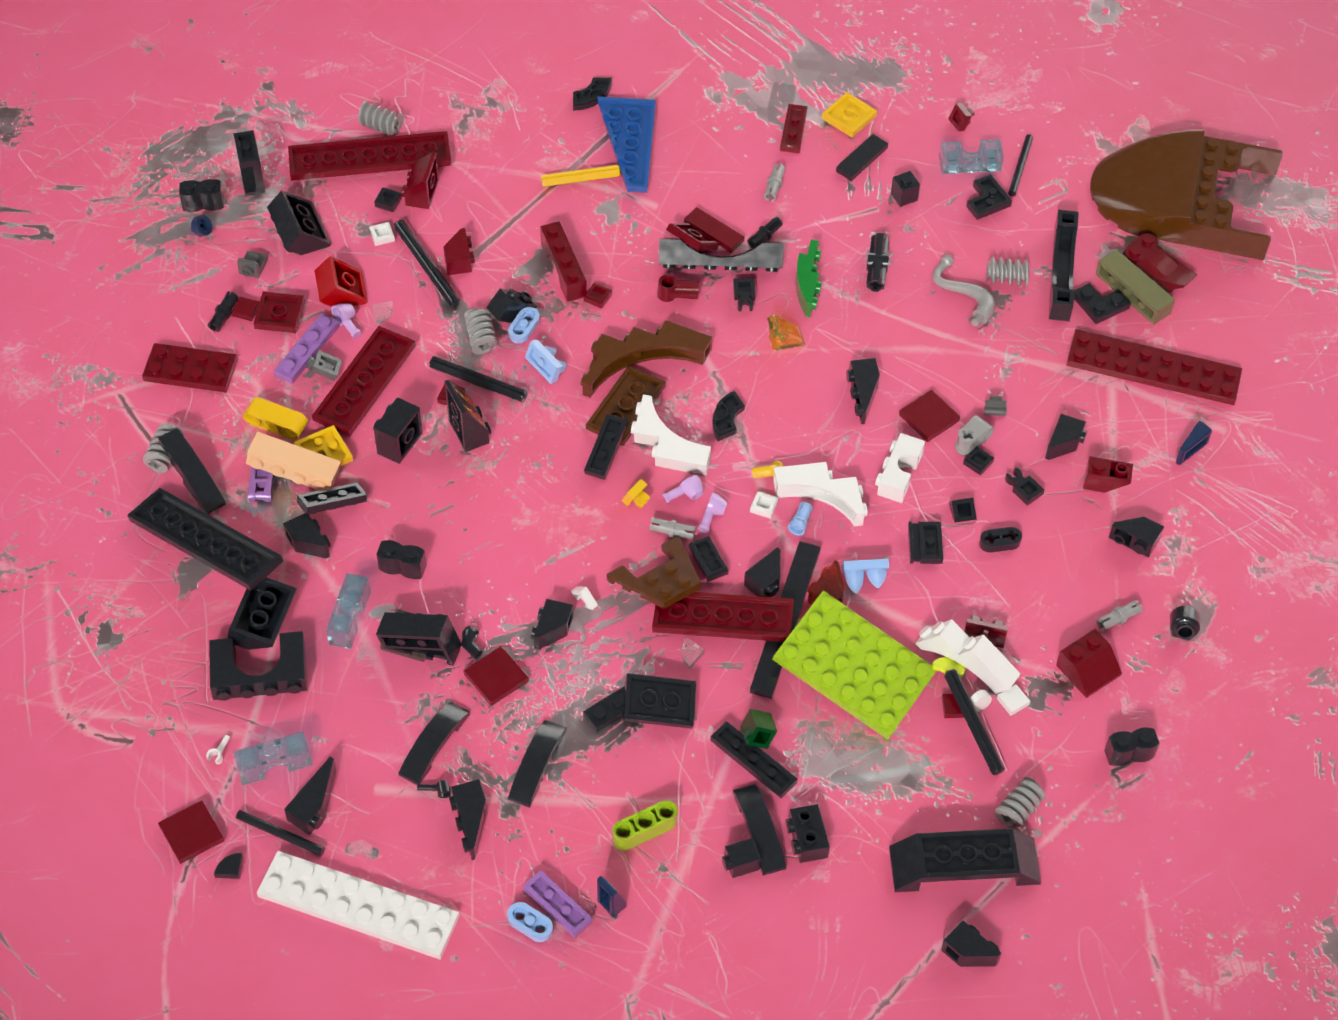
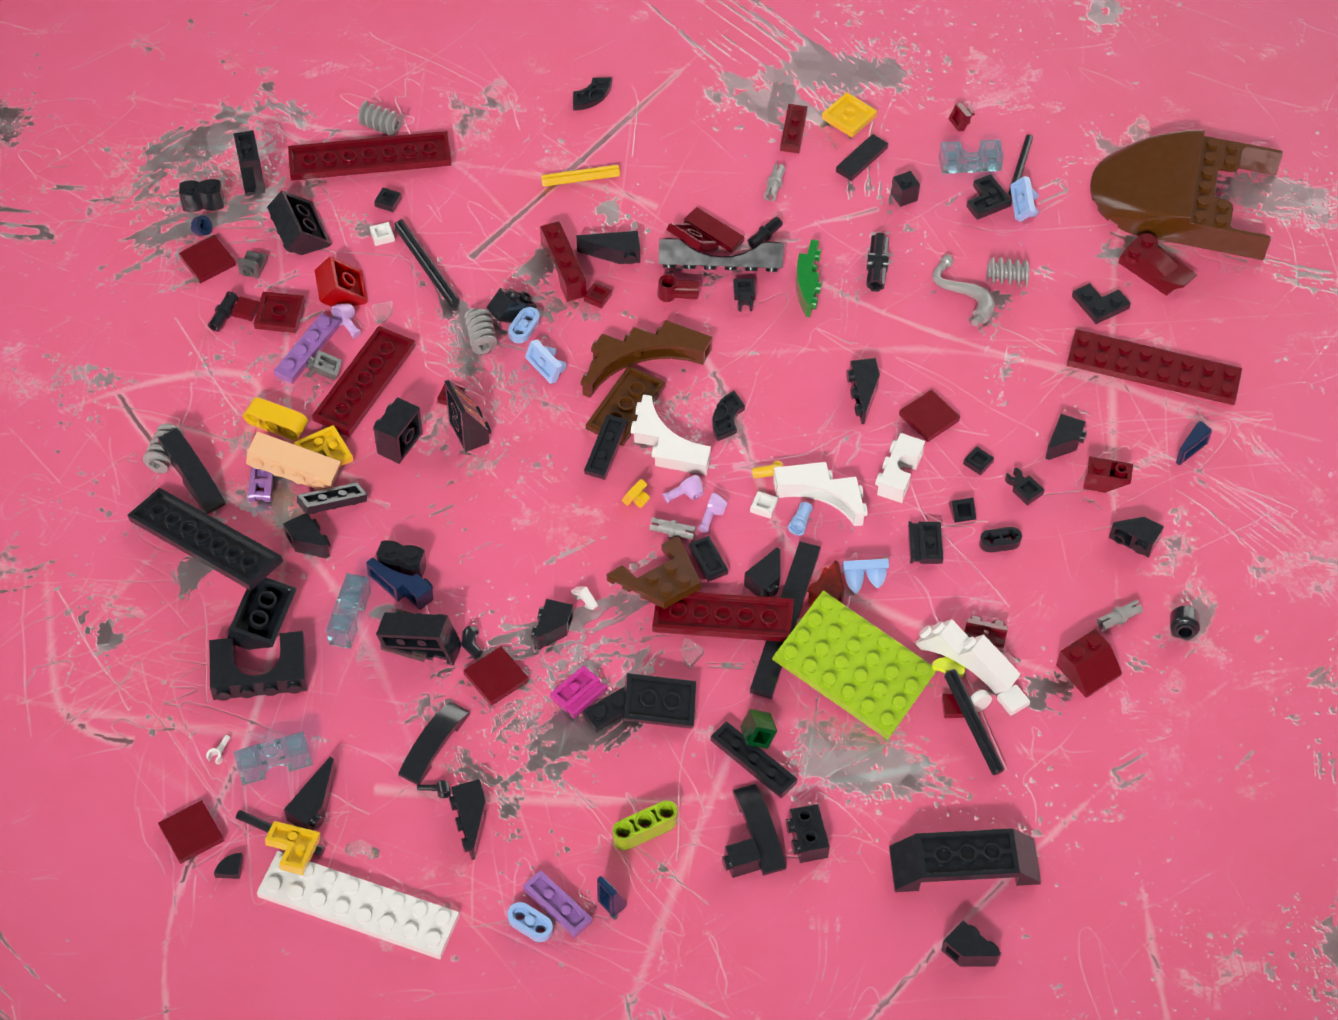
(190, 367): dark red plate -> none
(207, 259): none -> dark red tile
(297, 843): none -> yellow plate
(400, 585): none -> dark blue slope
(421, 182): dark red slope -> none
(457, 254): dark red slope -> none
(478, 378): black axle -> none
(535, 762): black slope -> none
(578, 692): none -> dark pink plate
(613, 247): none -> black slope
(631, 134): blue wing -> none
(784, 334): clear yellow slope -> none
(973, 435): light grey piece -> none
(995, 406): dark grey plate -> none
(1020, 803): light grey piece -> none
(1023, 199): none -> light blue tile
(1062, 265): black arch -> none
(1135, 746): black brick -> none
(1136, 286): olive brick -> none

